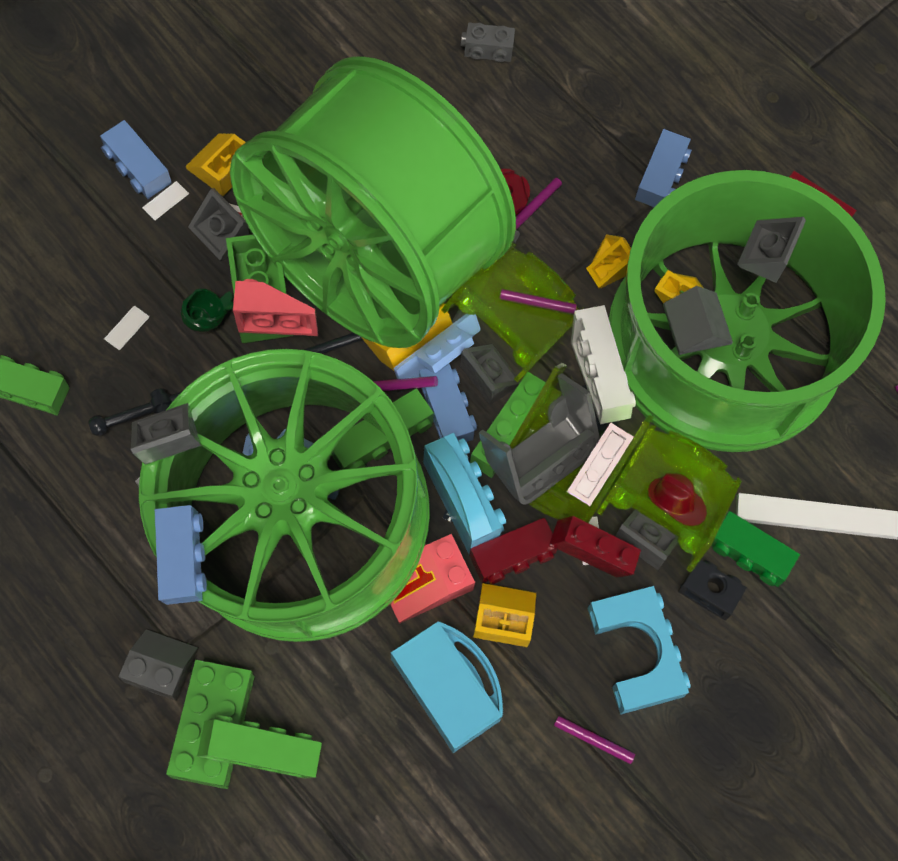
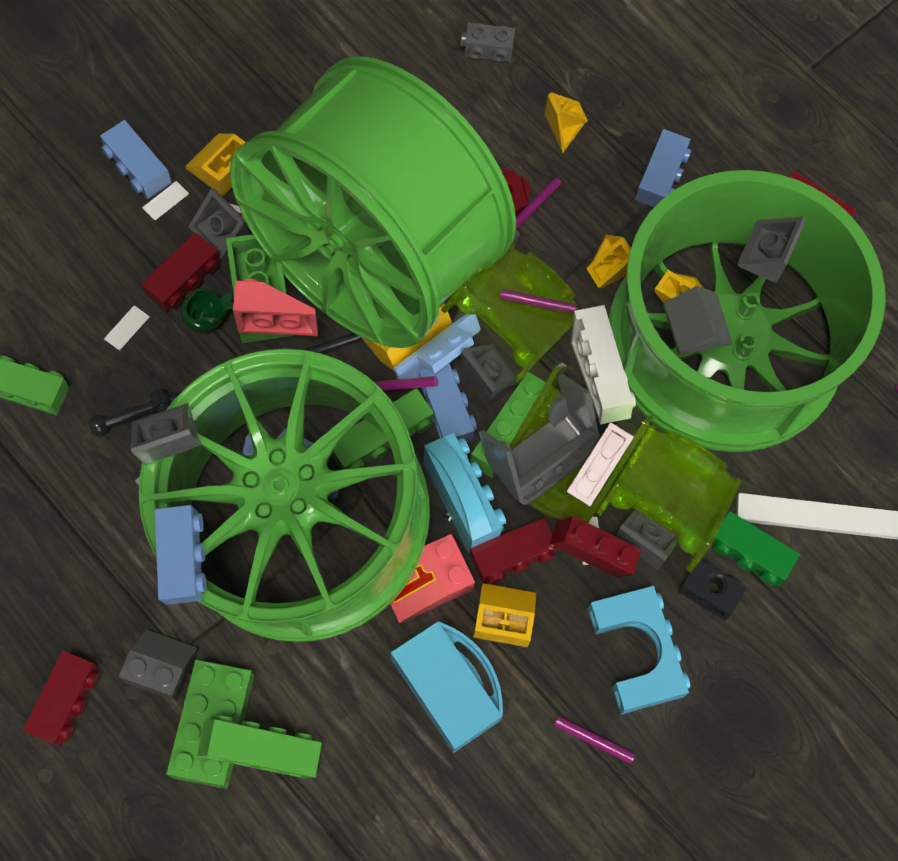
(62, 699): none -> dark red brick
(181, 273): none -> dark red brick
(564, 118): none -> yellow slope
(677, 498): dark red piece -> none

